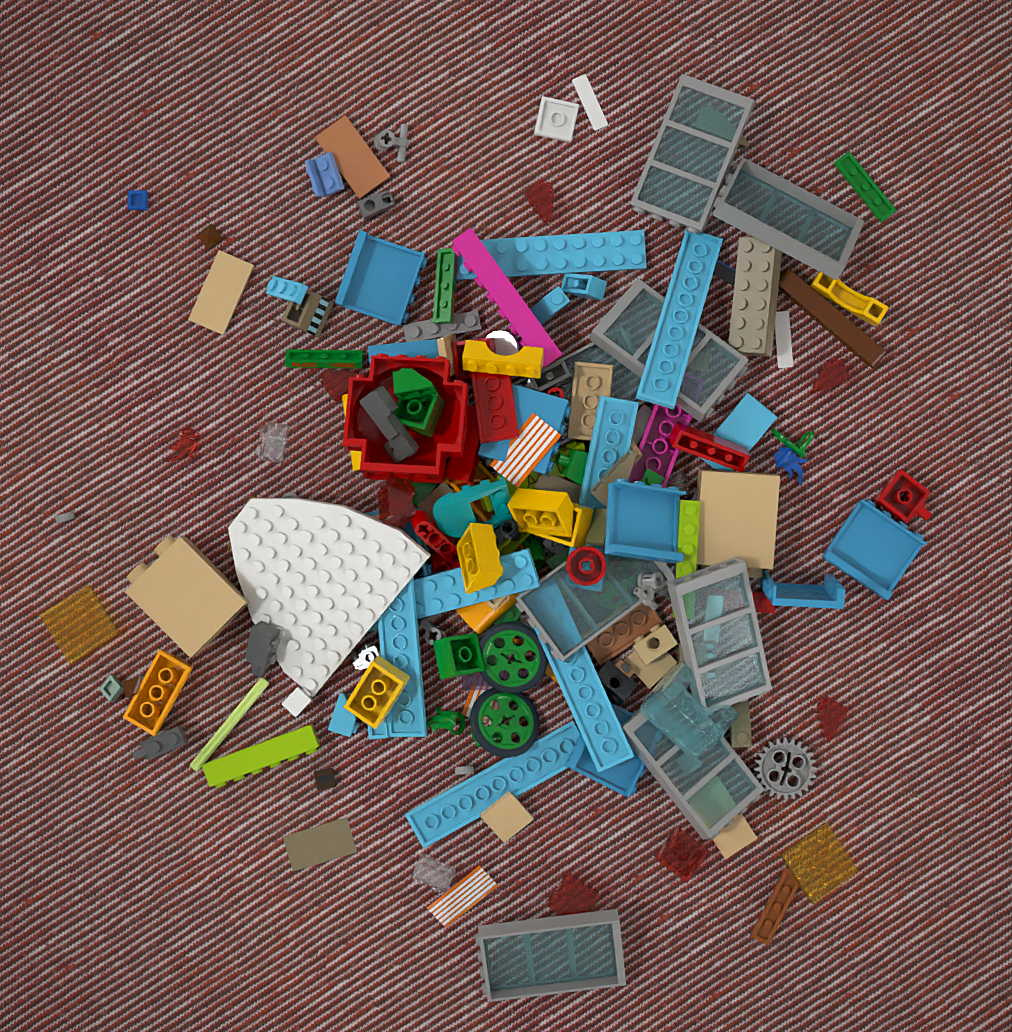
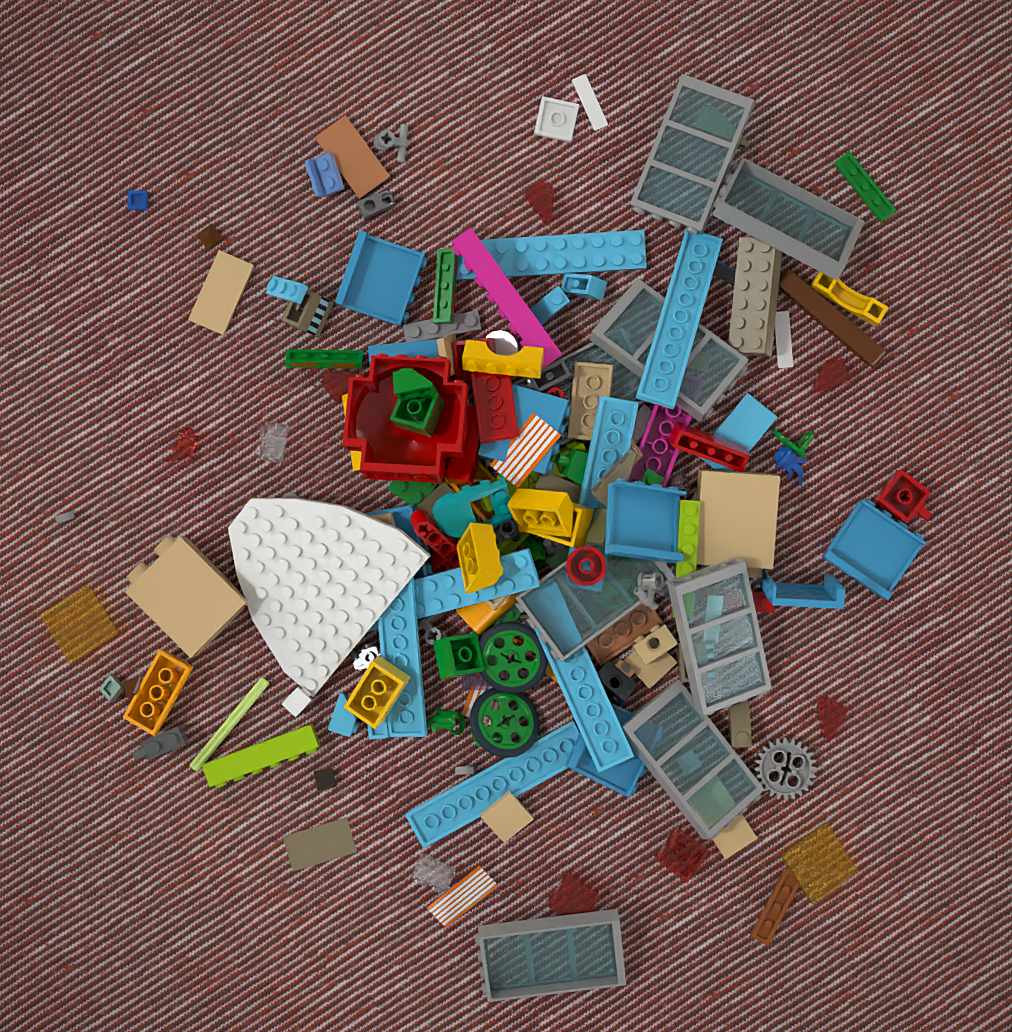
(262, 647): dark grey hinge -> none
(381, 408): dark grey piece -> none
(396, 502): clear red brick -> none
(682, 716): clear light blue windscreen -> none

